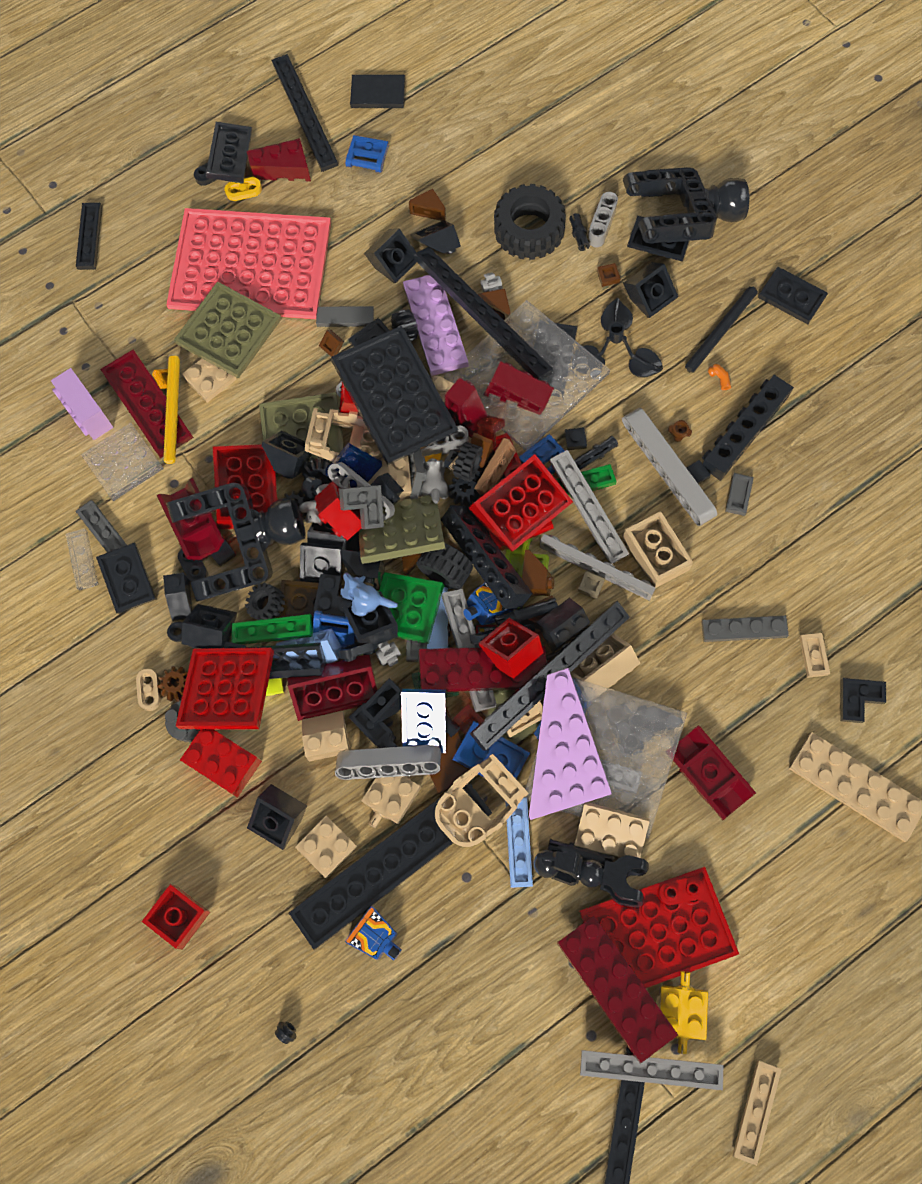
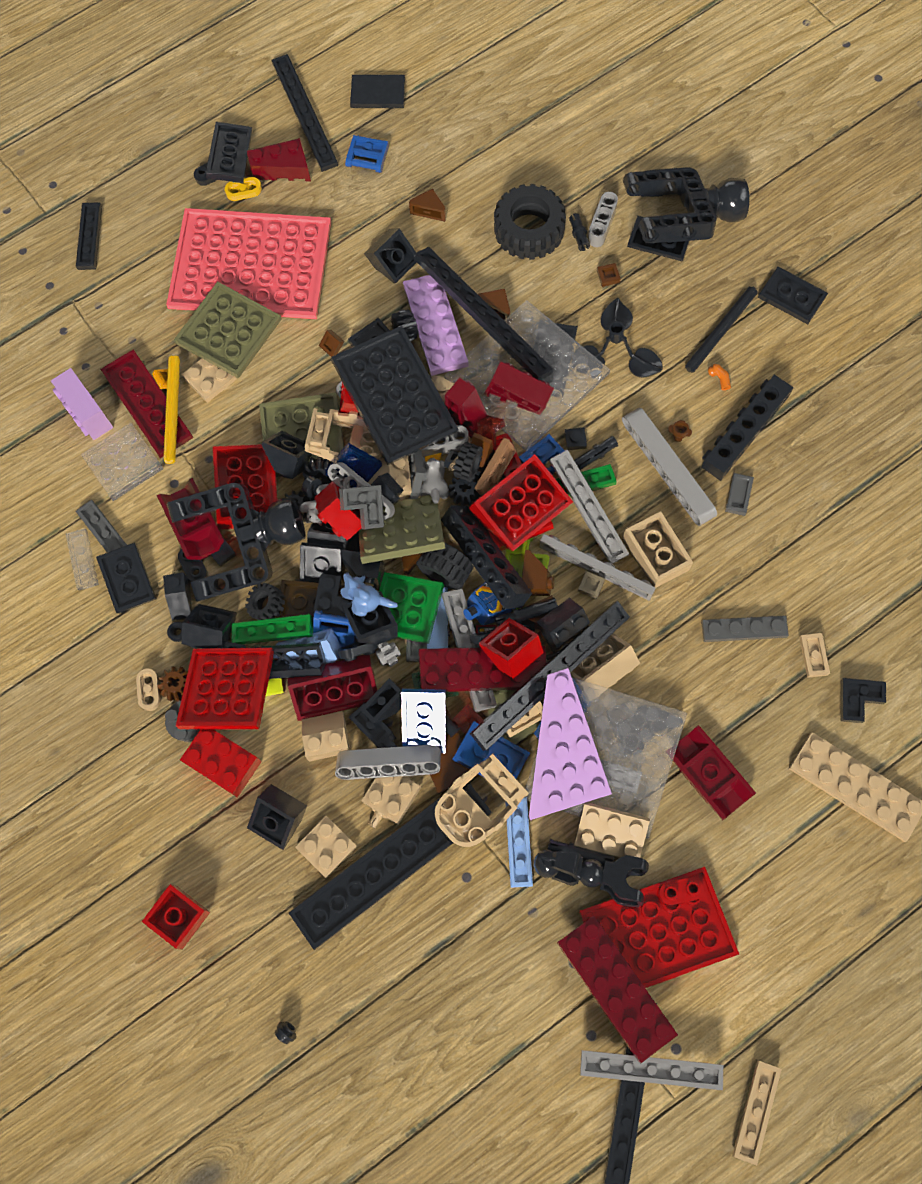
(345, 316): dark grey tile -> none
(374, 936): torso -> none
(439, 236): black slope -> none
(491, 282): light grey gear -> none
(651, 288): black slope -> none
(685, 1010): yellow plate -> none
(698, 472): black tile -> none

